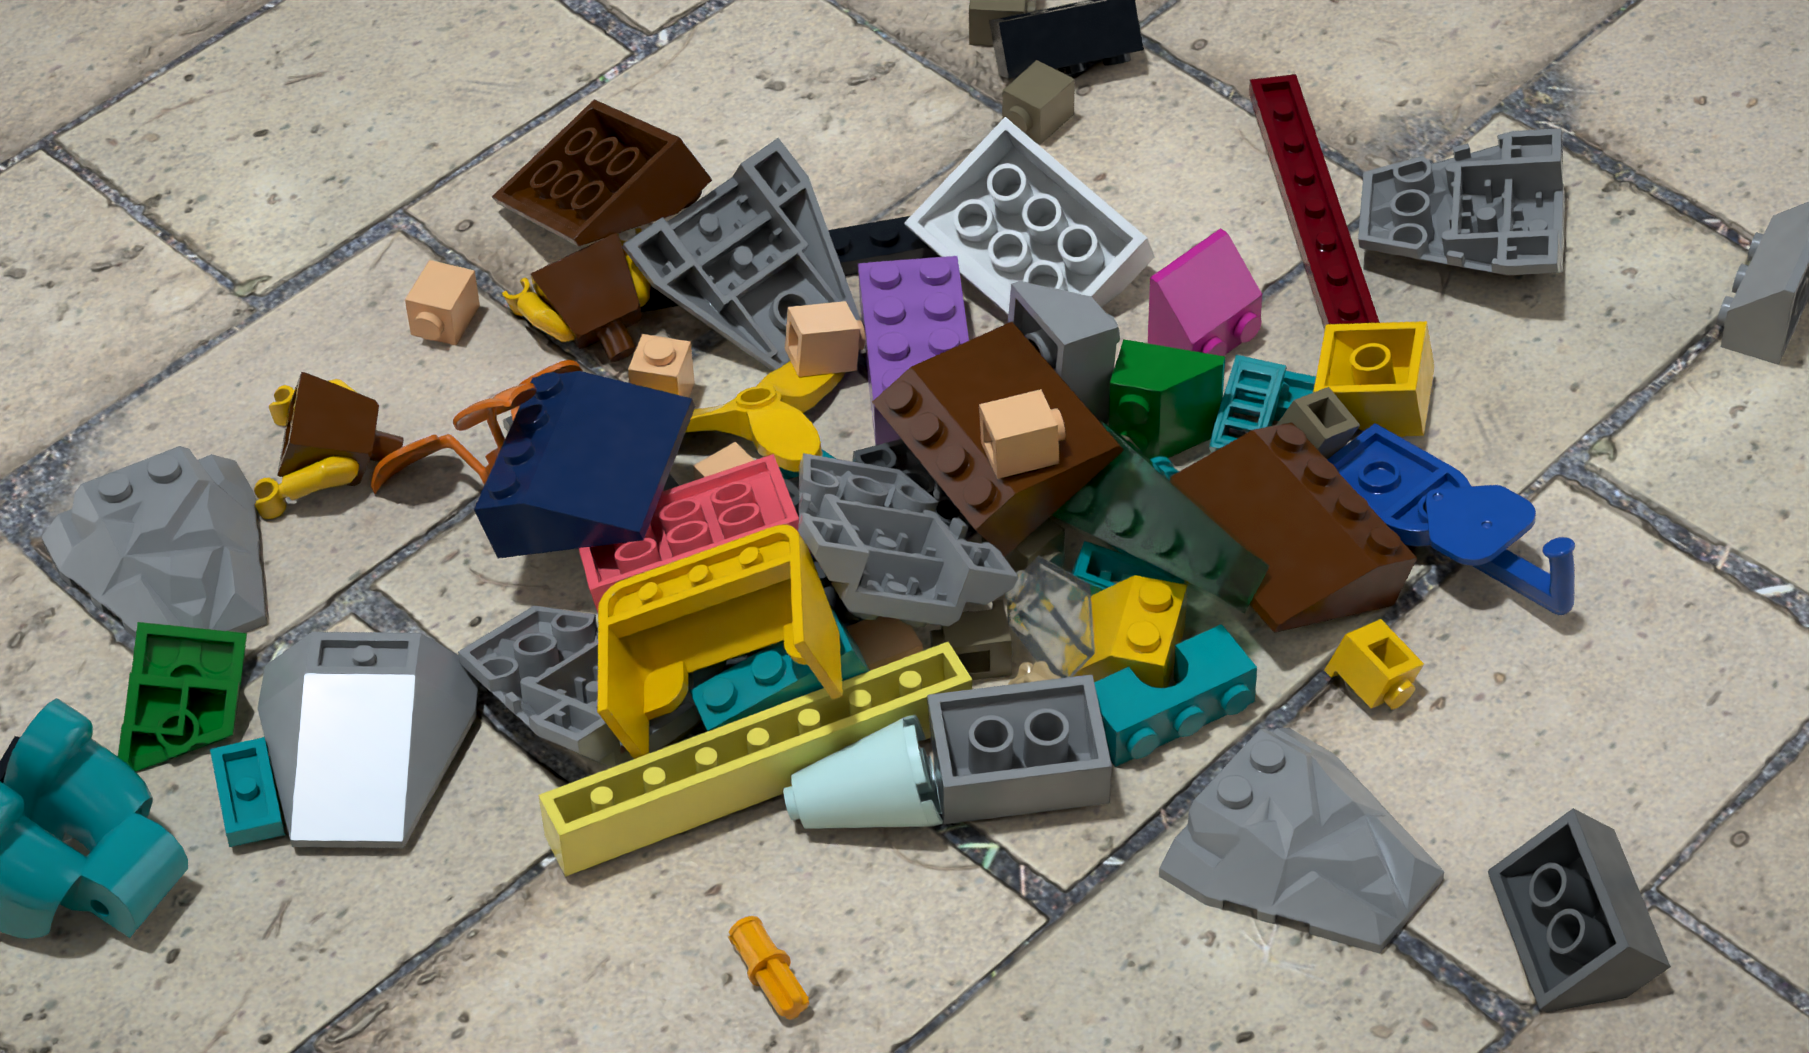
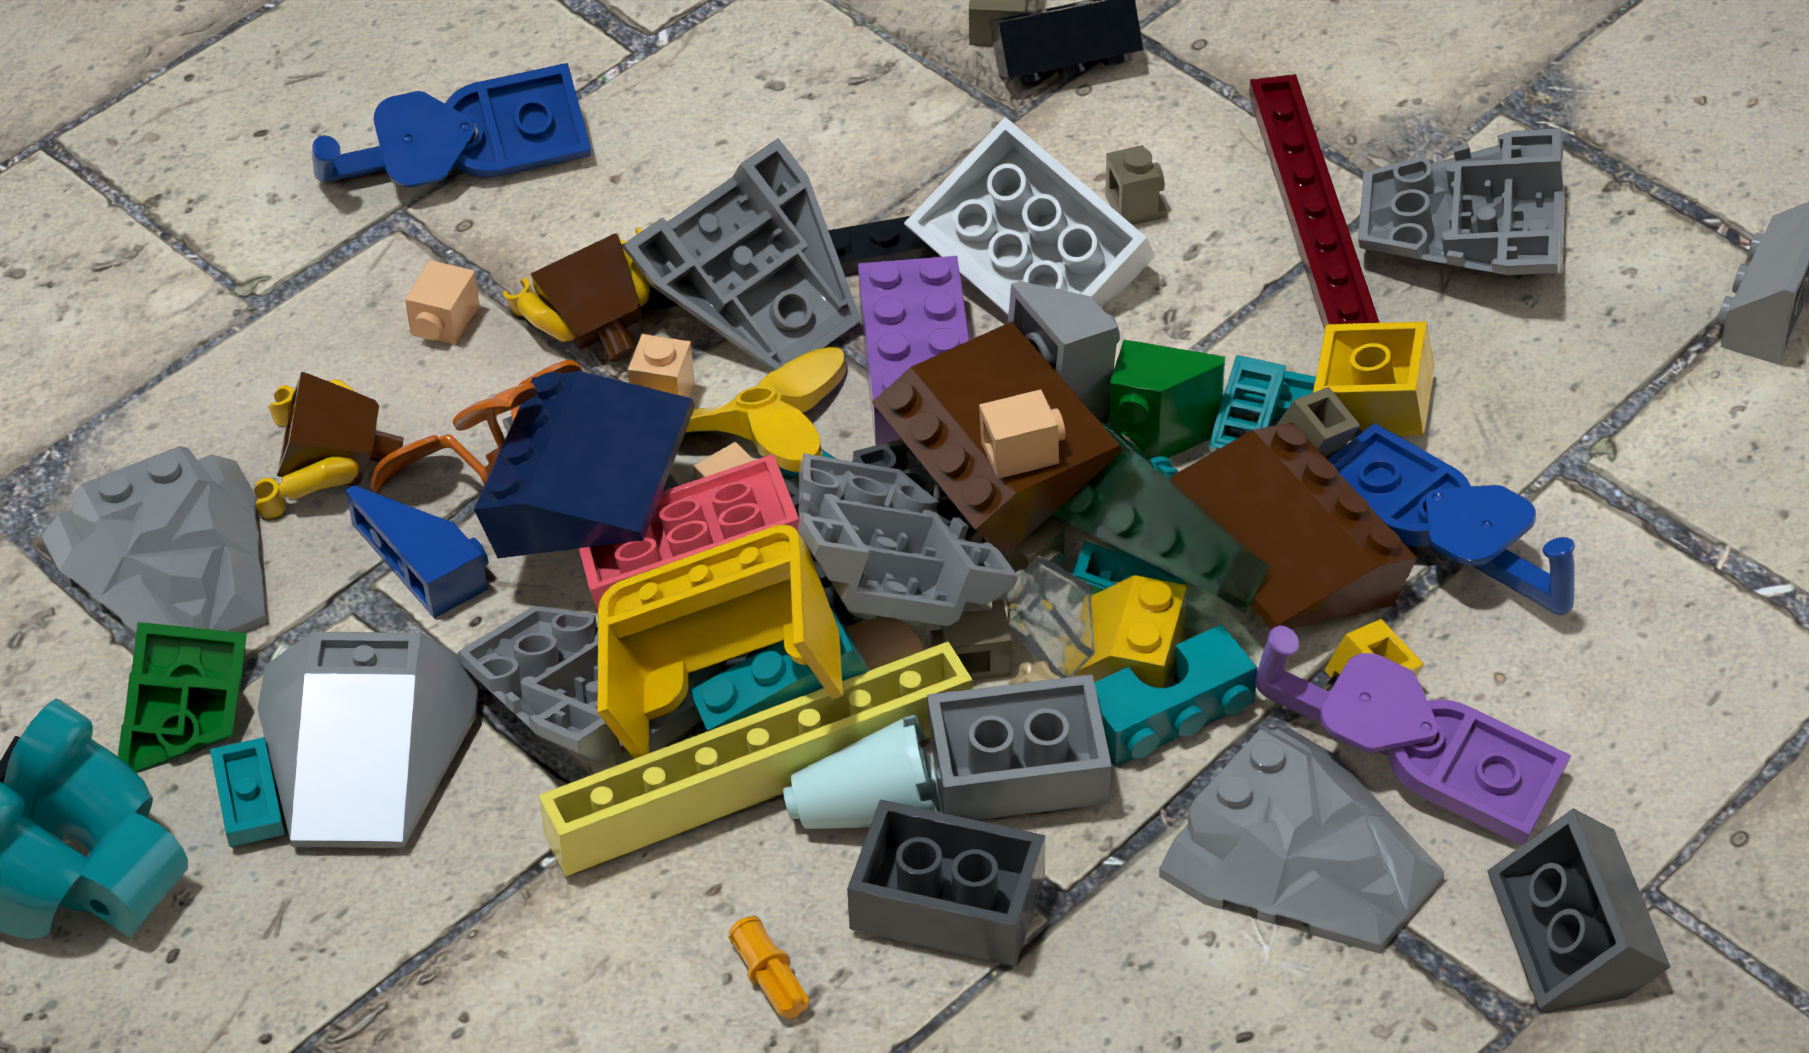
(421, 550): none -> blue slope
(518, 121): none -> blue plate
(604, 177): reddish brown slope -> none
(823, 338): light nougat brick -> none
(947, 882): none -> dark grey brick
(1039, 101): dark tan brick -> none
(1135, 185): none -> dark tan brick
(1205, 299): dark pink slope -> none
(1476, 761): none -> medium lavender plate

